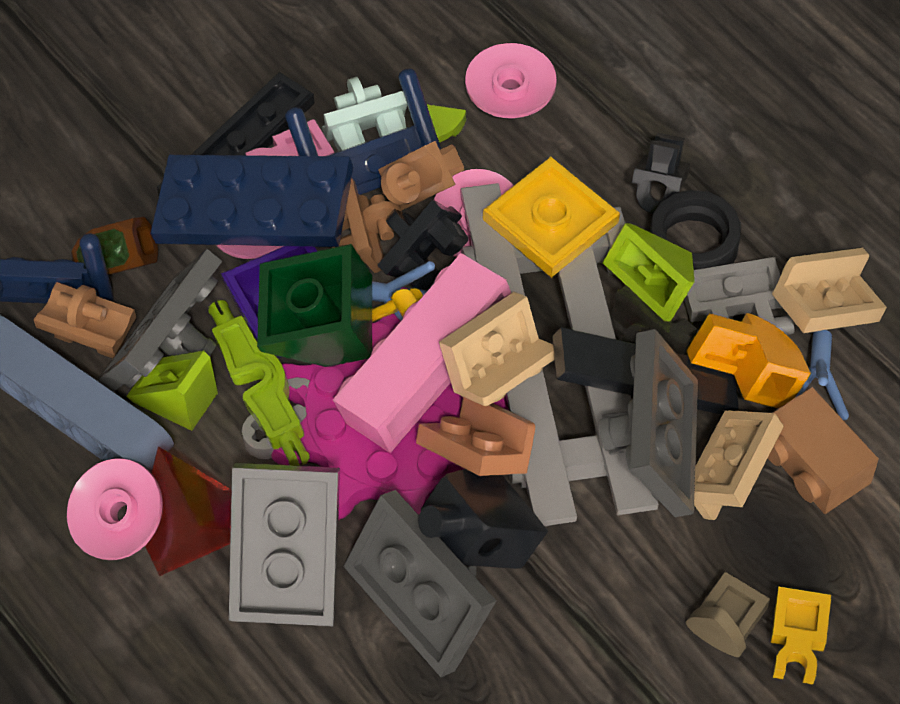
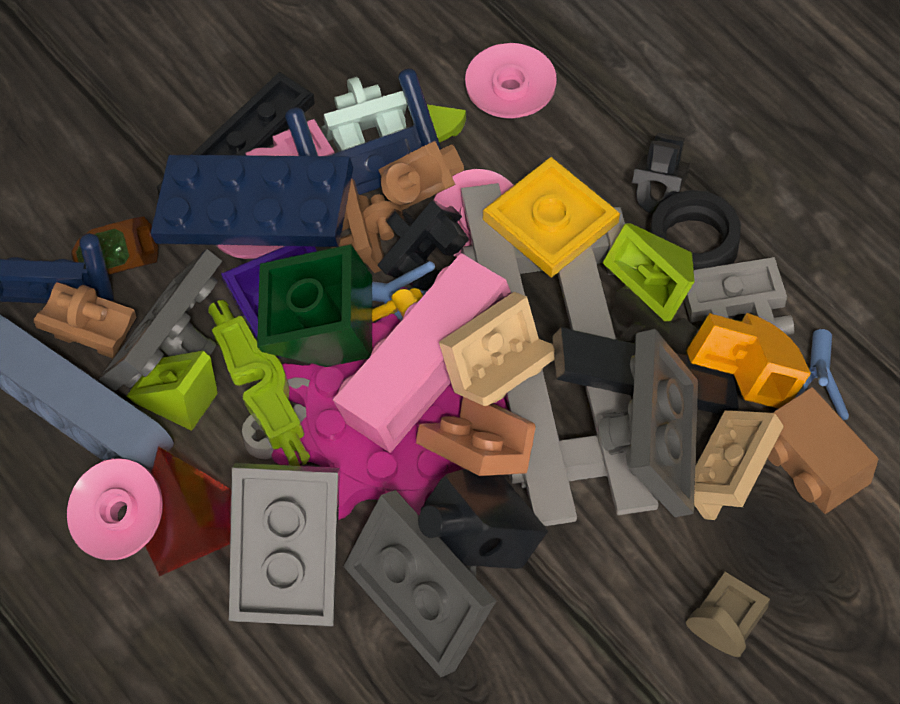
(801, 627): yellow plate -> none
(828, 291): tan bracket -> none

